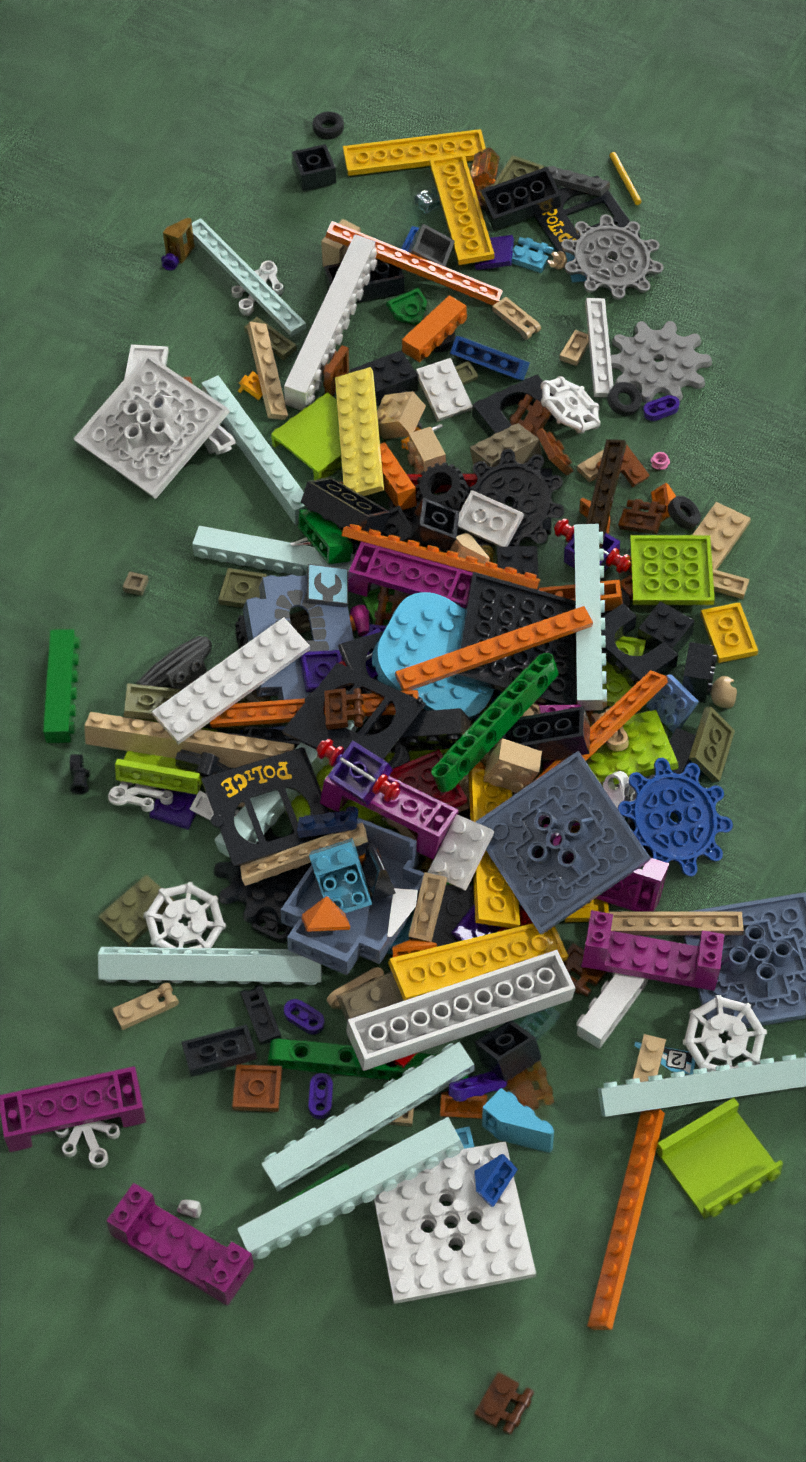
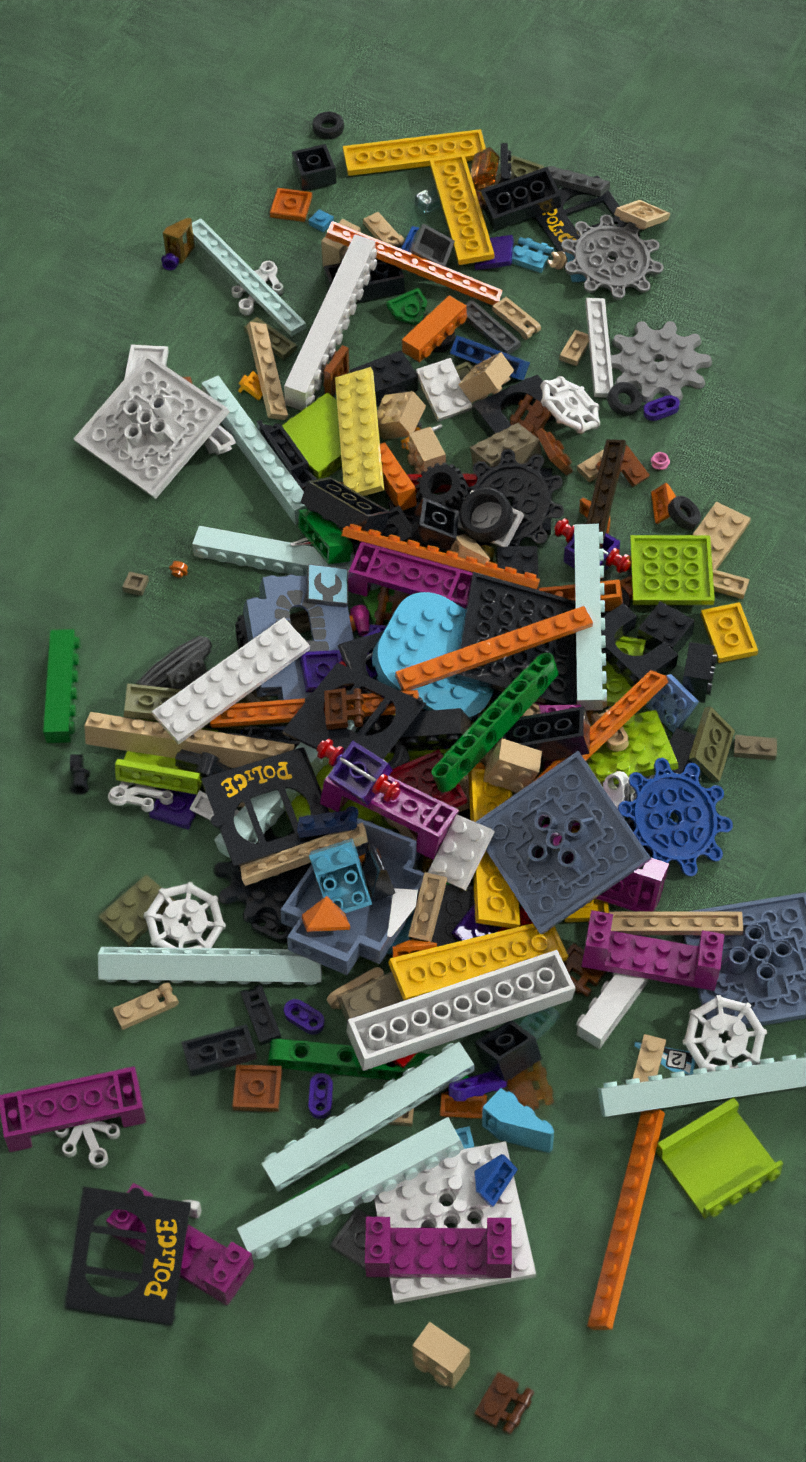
(160, 1276): none -> black door
(178, 569): none -> orange plate
(239, 587): olive plate -> none
(287, 452): none -> black wedge
(291, 204): none -> orange tile
(321, 220): none -> dark azure plate
(351, 1238): none -> dark grey tile
(382, 230): none -> tan plate
(438, 1250): none -> magenta plate
(440, 1356): none -> tan brick
(474, 500): none -> black tyre
(486, 377): none -> tan brick
(491, 329): none -> dark grey plate
(505, 167): none -> black plate
(625, 178): yellow bar -> none
(641, 214): none -> tan plate
(642, 521): reddish brown plate -> none
(723, 693): tan hair -> none
(755, 747): none -> dark tan plate

